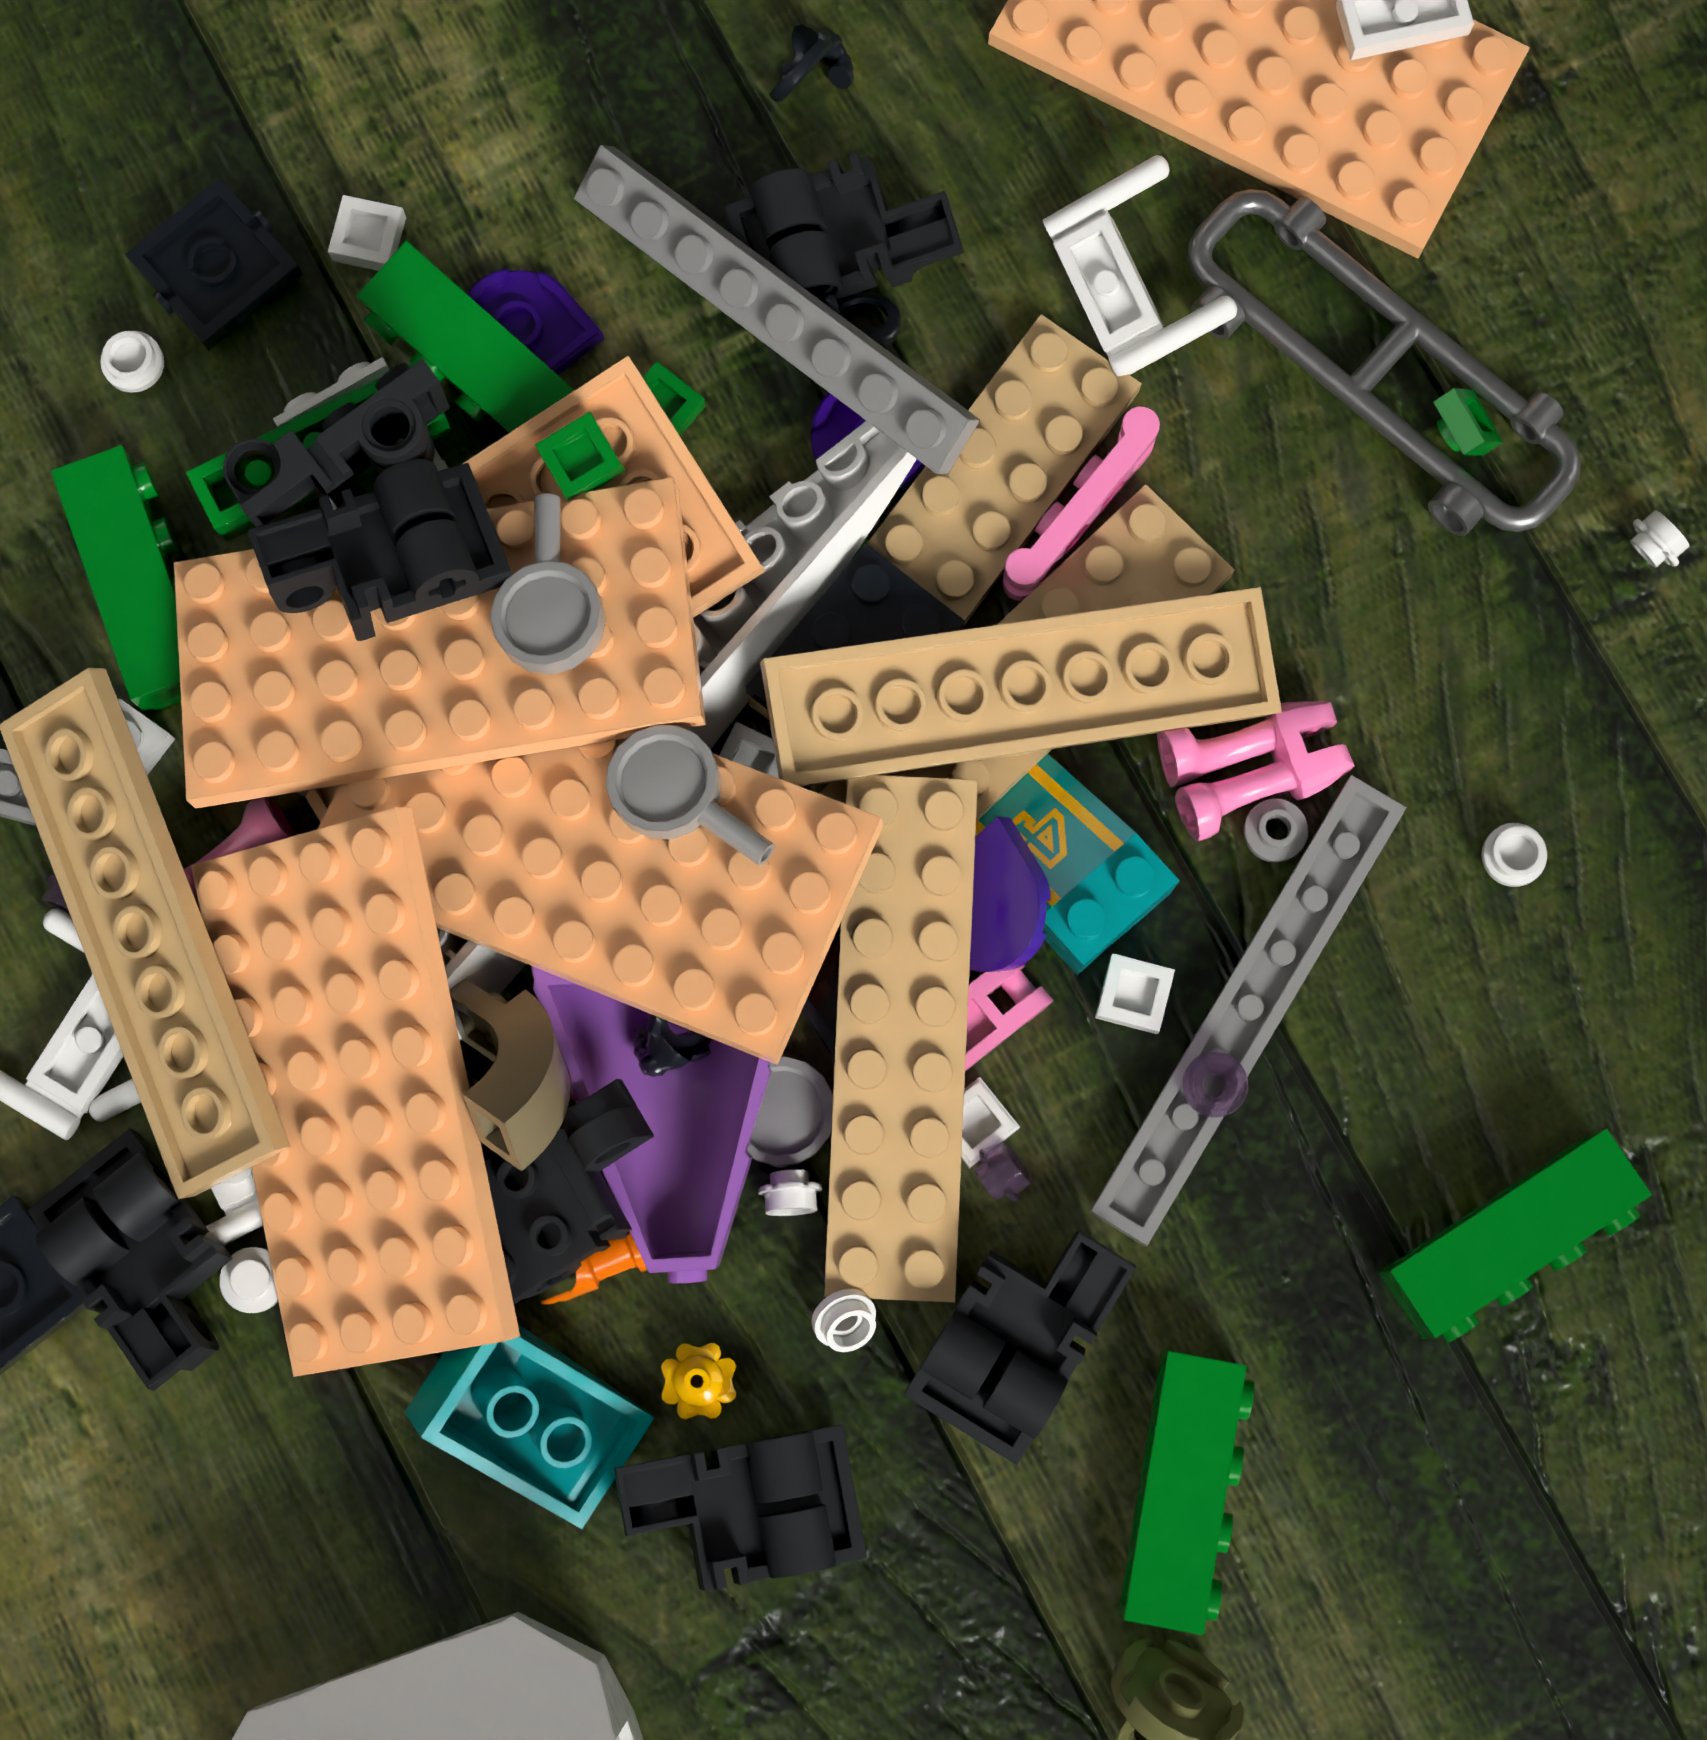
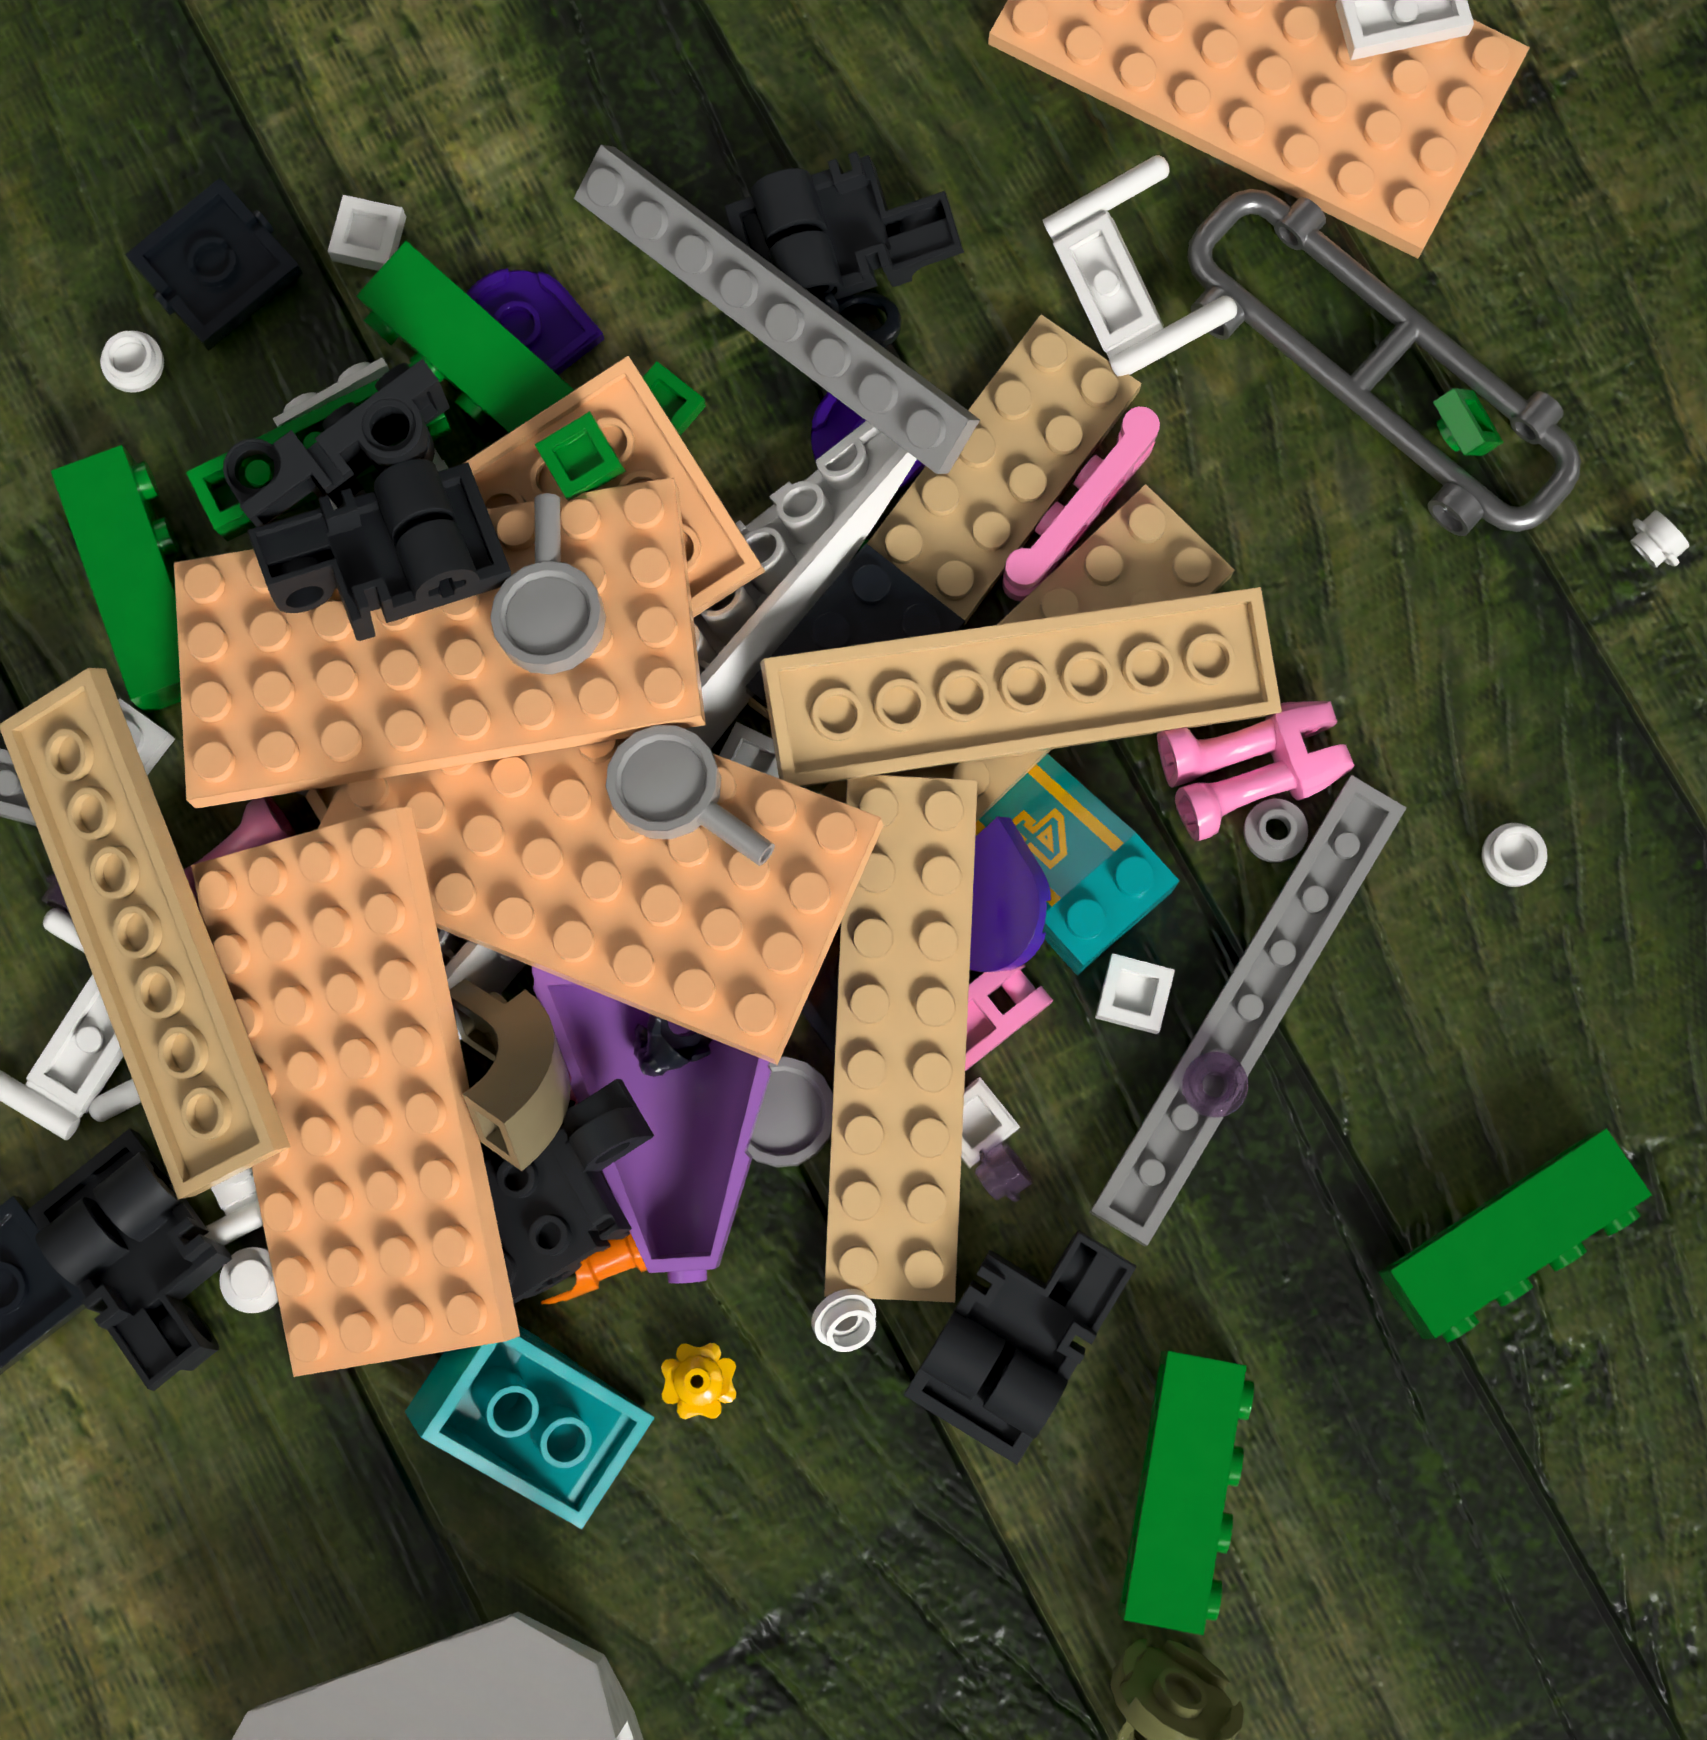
(761, 1510): black plate -> none
(790, 1193): white plate -> none
(809, 47): black piece -> none

